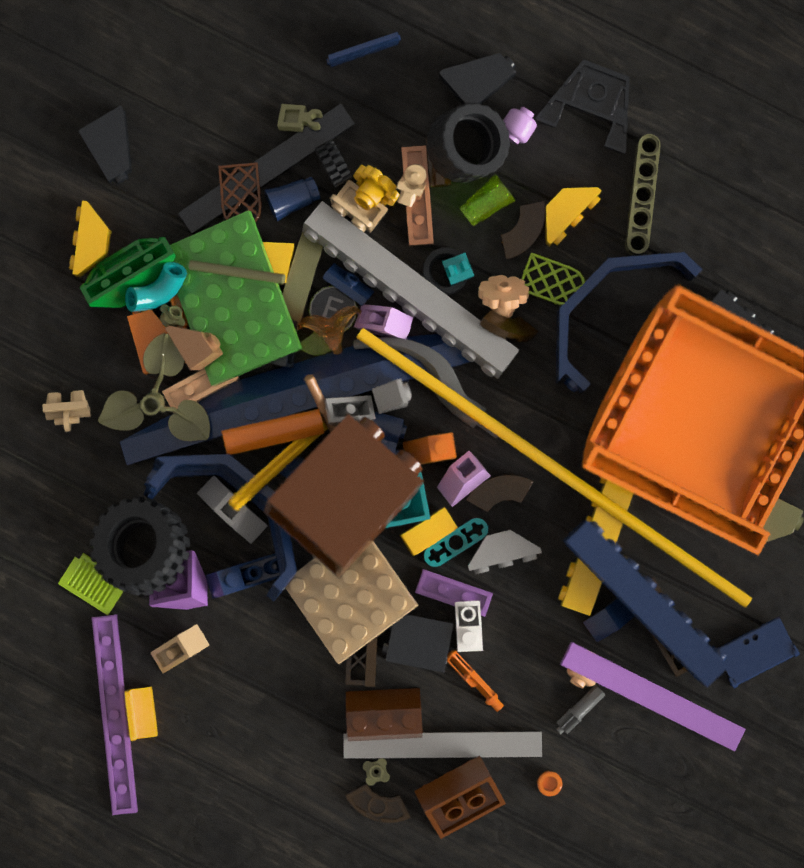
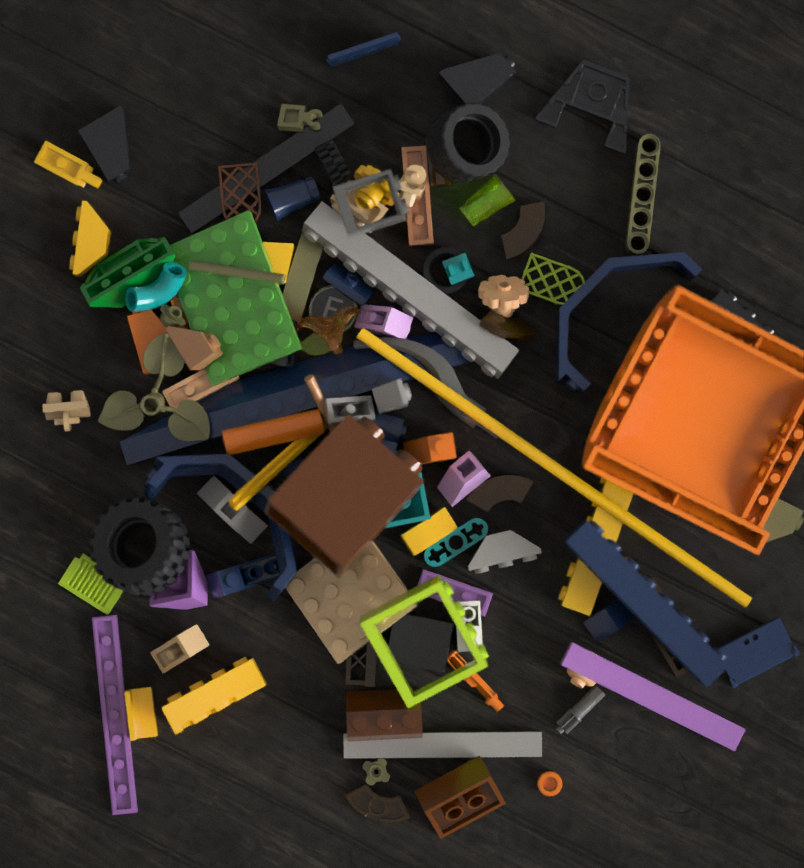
(66, 166): none -> yellow hinge
(213, 695): none -> yellow wedge
(400, 205): none -> dark grey window
(436, 584): none -> lime window
(519, 125): lavender head -> none
(566, 210): yellow slope -> none

